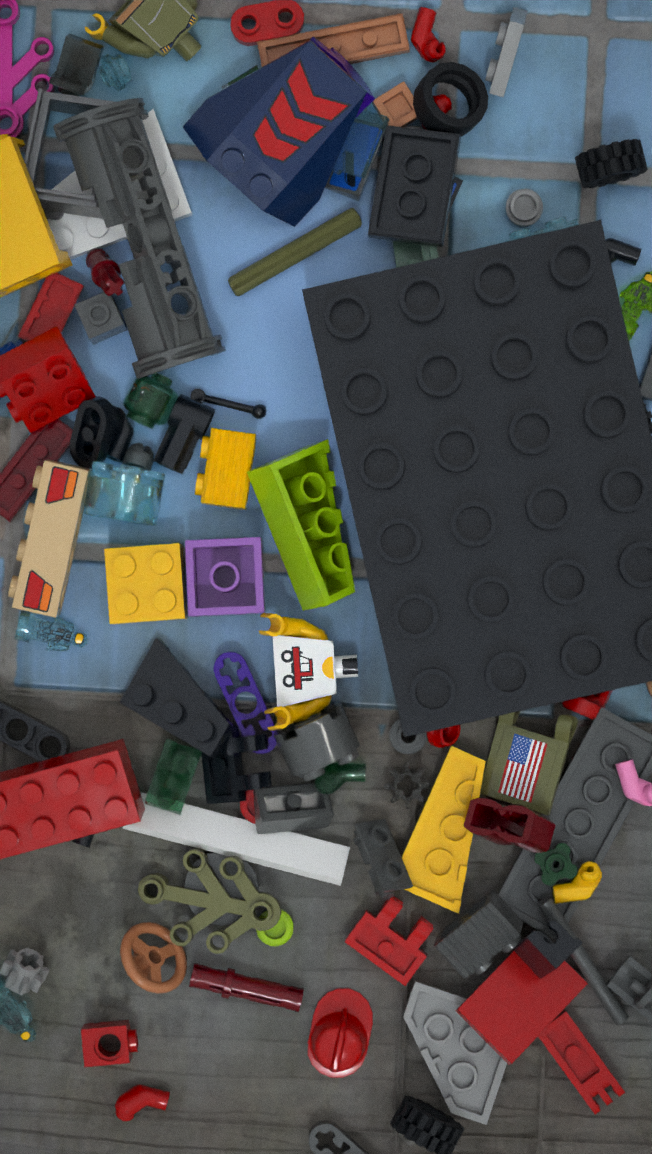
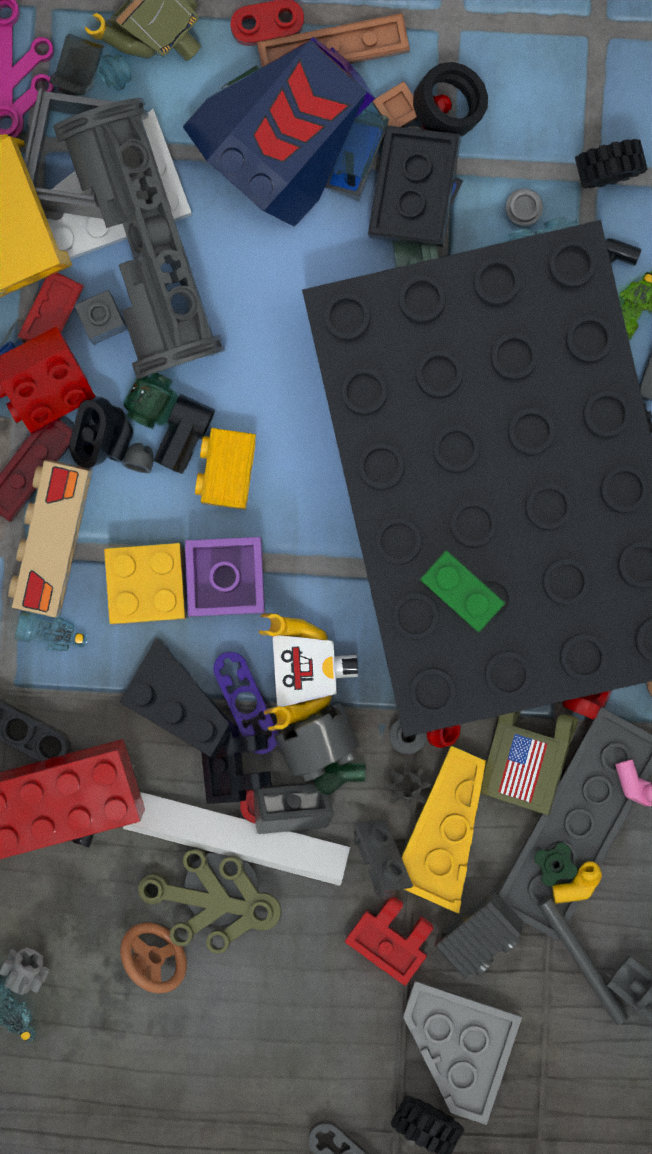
(93, 1051): red brick -> none
(105, 272): dark red axle -> none
(124, 493): clear light blue brick -> none
(137, 1098): red arm -> none
(173, 777): clear green hips -> none
(253, 989): dark red pin -> none
(257, 411): black hinge -> none
(280, 932): lime tile -> none
(294, 252): olive axle -> none
(305, 523): lime wedge -> none
(340, 1033): red piece -> none
(424, 39): red arm -> none
(462, 591): none -> green brick
(509, 39): light grey wing -> none
(509, 825): dark red brick -> none
(518, 1005): red tile -> none
(542, 953): black hinge -> none
(579, 1061): red hinge -> none

